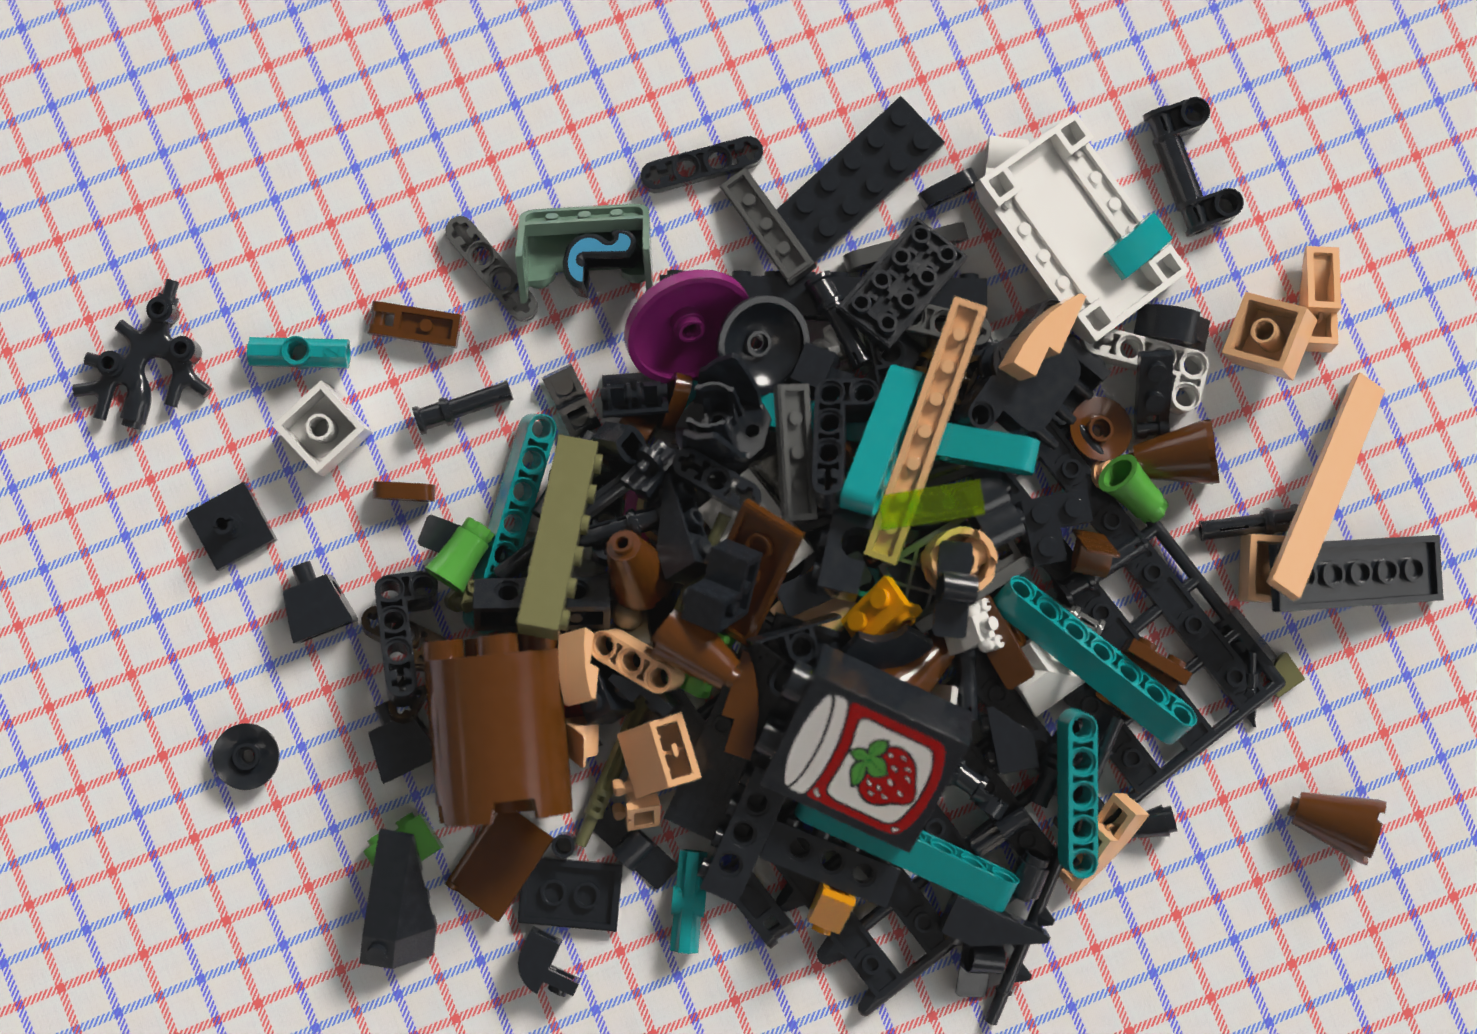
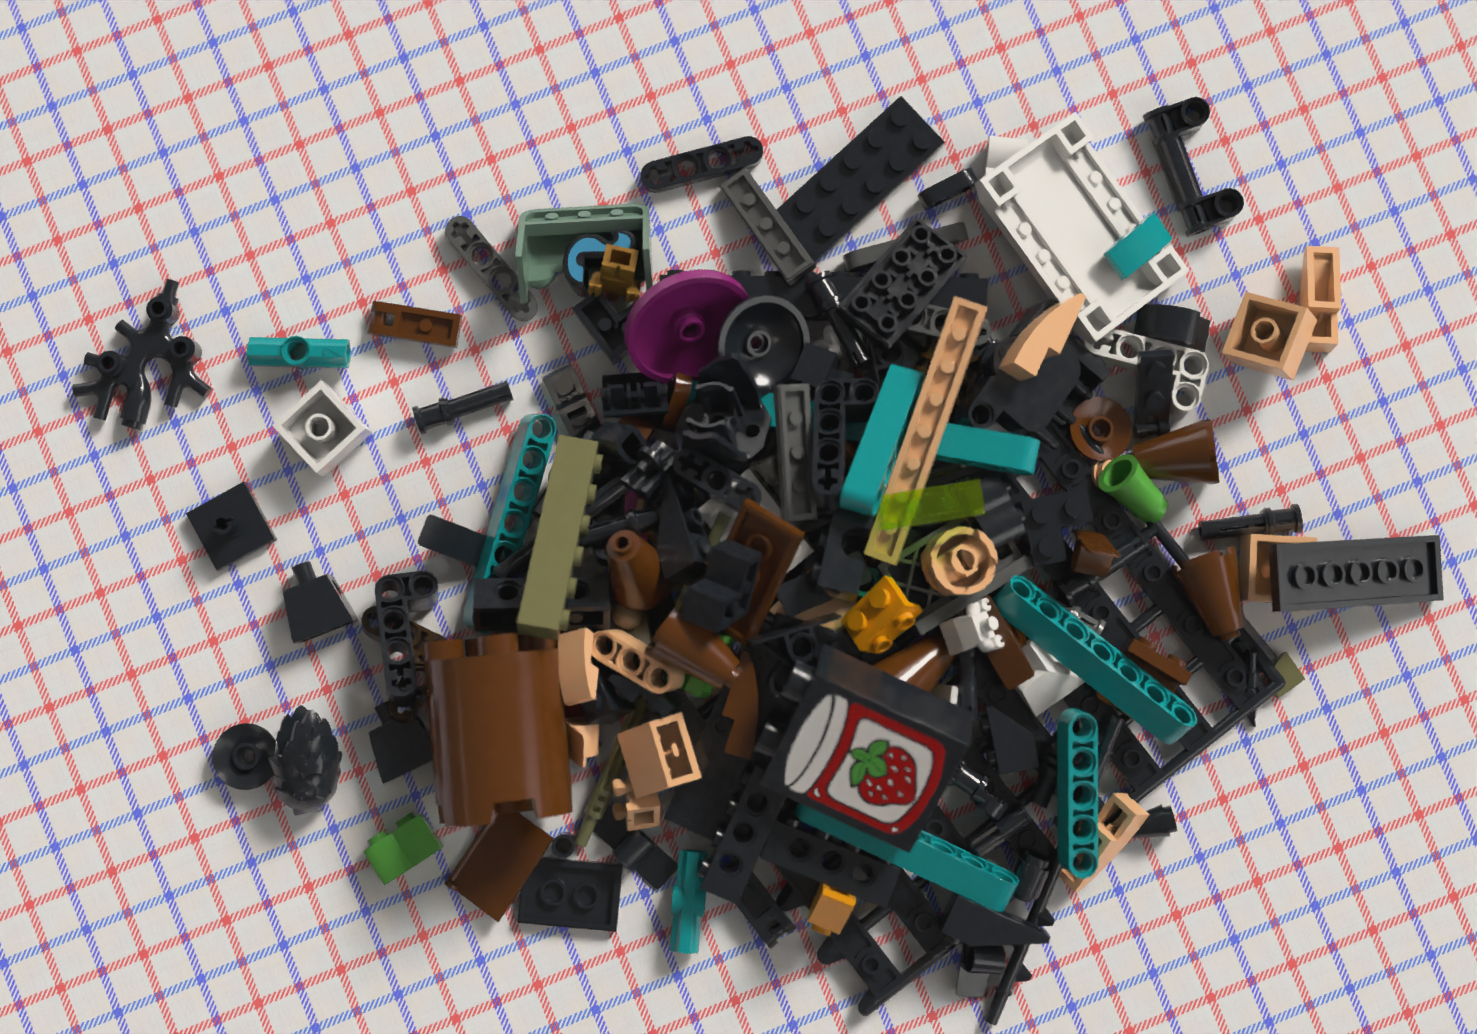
(305, 761): none -> black head
(398, 910): black wedge -> none
(404, 491): reddish brown beam -> none
(460, 555): bright green plant -> none
(461, 602): olive piece -> none
(536, 964): black brick -> none
(604, 325): none -> black brick
(616, 275): none -> pearl gold piece
(889, 649): black tile -> none
(954, 589): black piece -> none
(1214, 591): none -> reddish brown cone
(1325, 487): light nougat tile -> none
(1340, 822): reddish brown cone -> none

